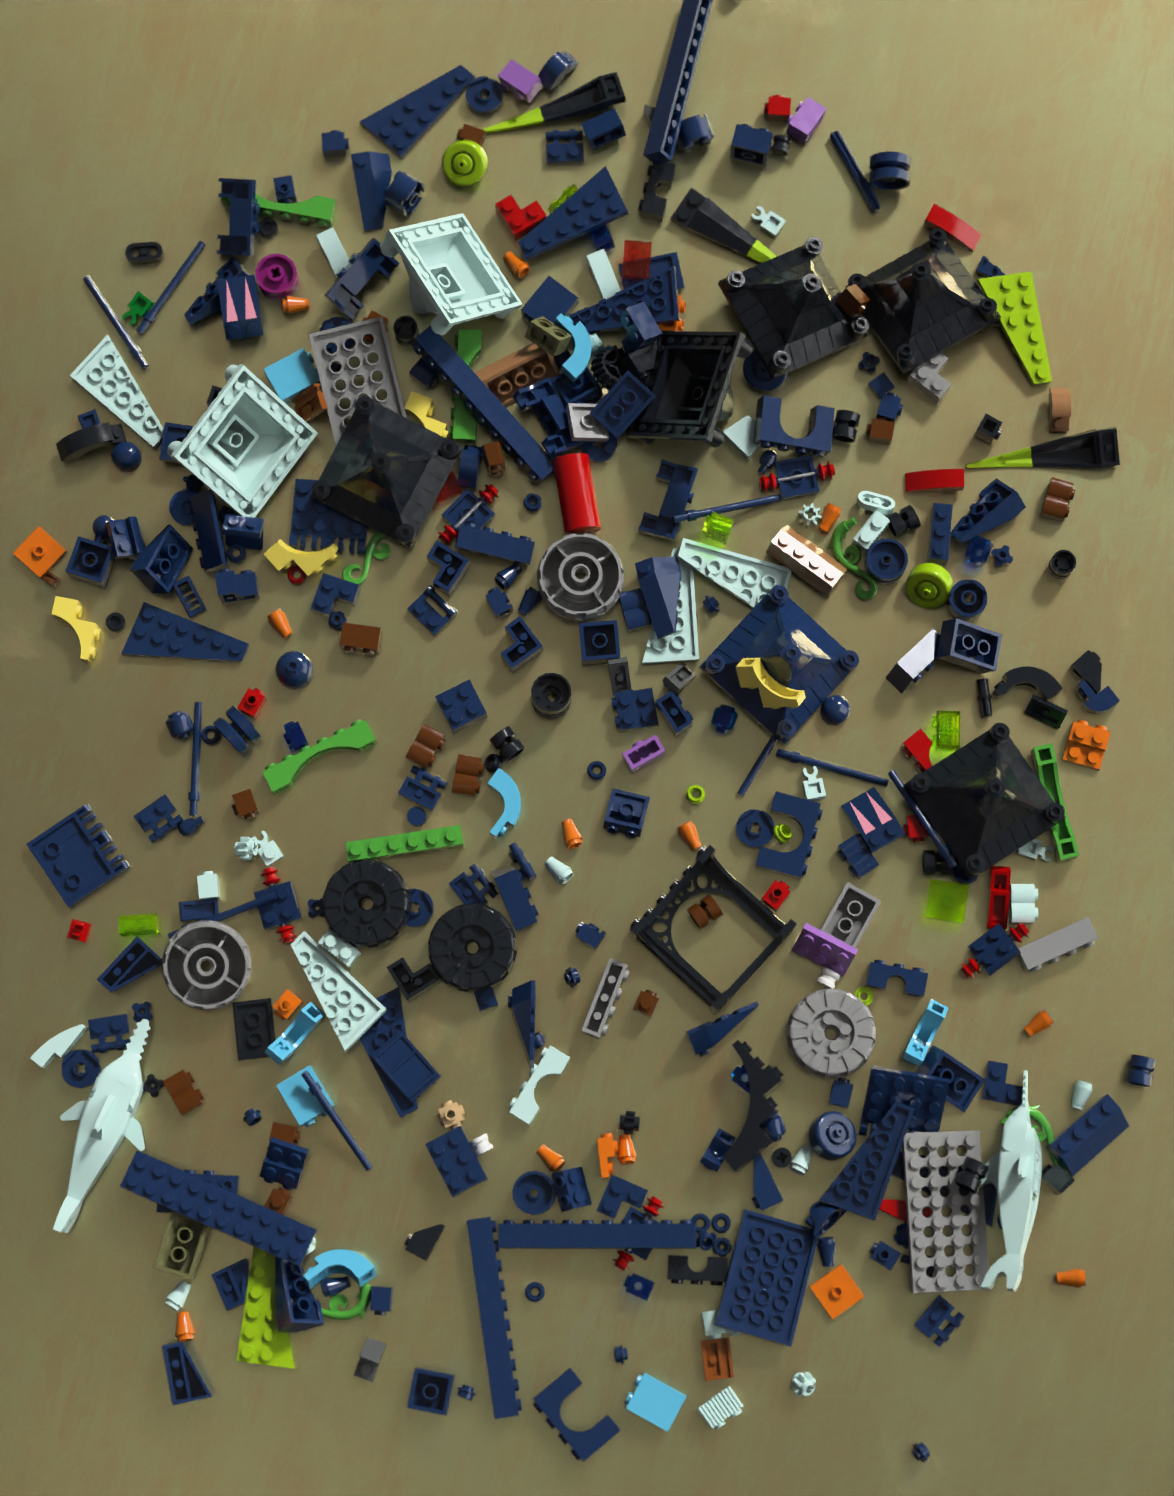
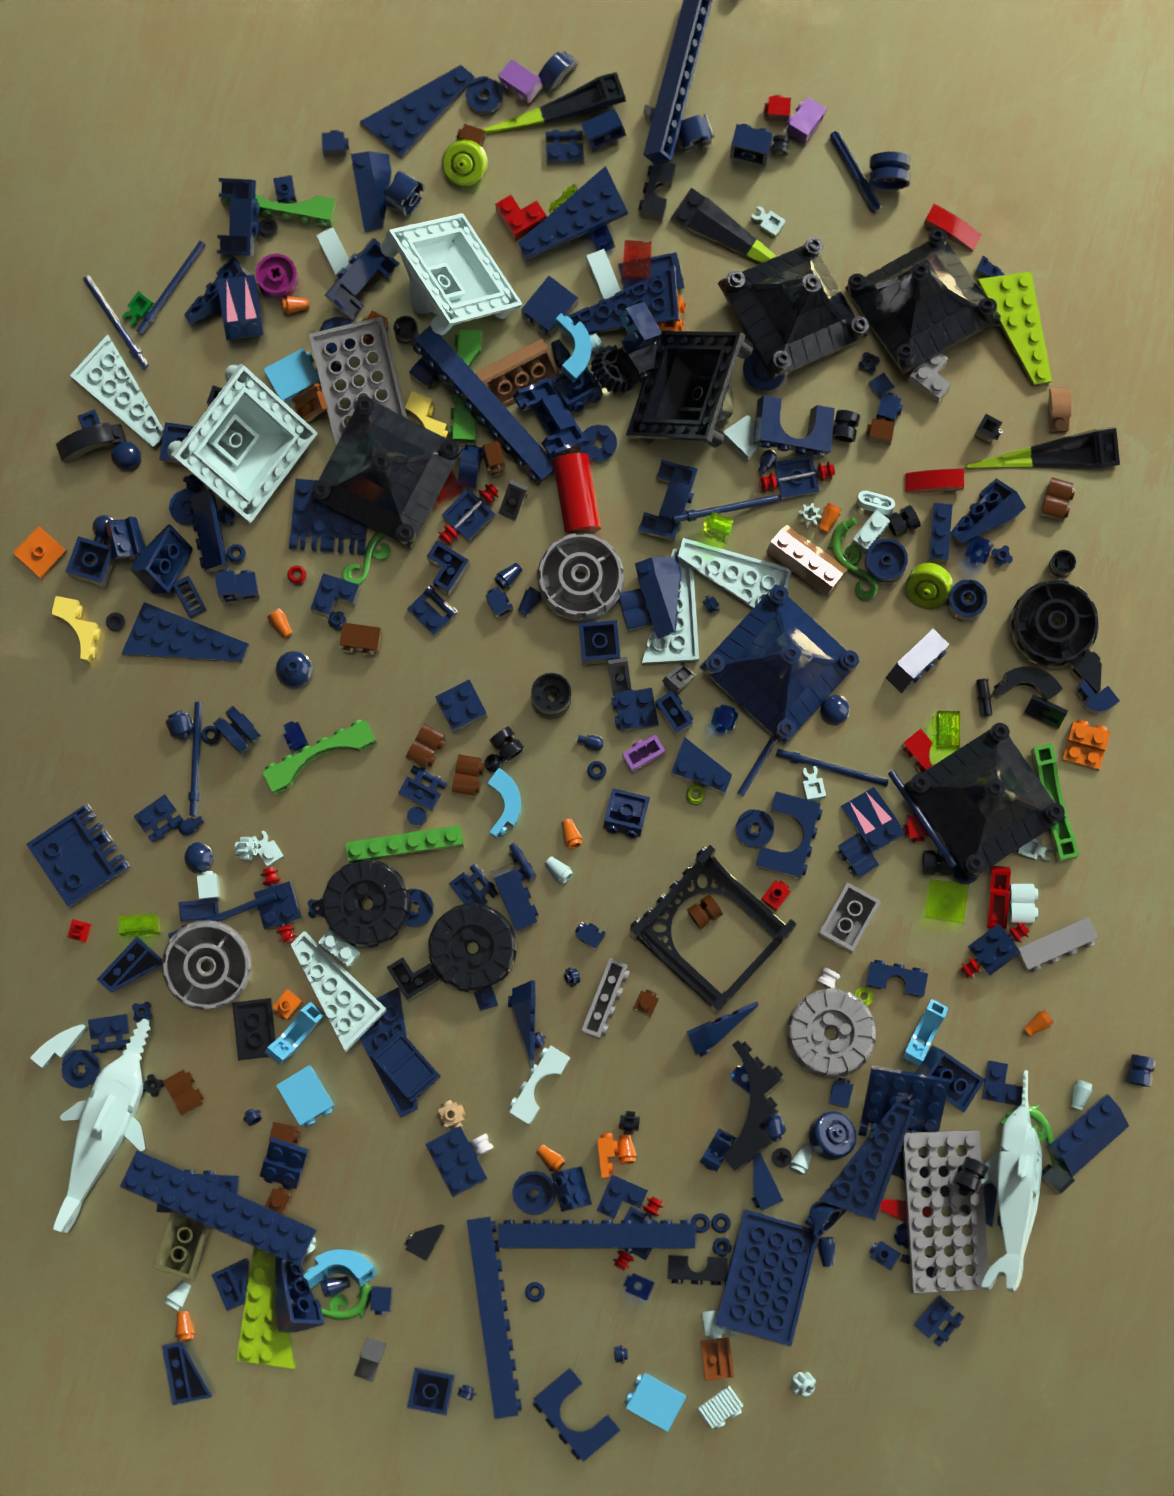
(51, 579): reddish brown bush -> none
(144, 250): black plate -> none
(198, 857): none -> dark blue hair
(244, 531): dark blue bracket -> none
(245, 805): reddish brown brick -> none
(252, 703): red brick -> none
(310, 562): light yellow arch -> none
(315, 1089): dark blue bar -> none
(494, 544): dark blue brick -> none
(513, 499): none -> dark grey slope
(517, 265): orange cone -> none
(525, 645): dark blue brick -> none
(537, 502): dark blue plate -> none
(548, 336): olive brick -> none
(583, 425): light grey plate -> none
(591, 742): none -> dark blue cylinder
(622, 404): dark blue plate -> none
(689, 835): orange cone -> none
(700, 769): none -> dark blue wedge
(707, 1244): dark blue plate -> none
(773, 694): light yellow arch -> none
(782, 833): lime plate -> none
(824, 949): medium lavender plate -> none
(836, 1291): orange plate -> none
(853, 300): reddish brown brick -> none
(920, 1452): dark blue plate -> none
(969, 646): dark blue brick -> none
(1042, 640): none -> black wheel
(1072, 1278): orange cone -> none

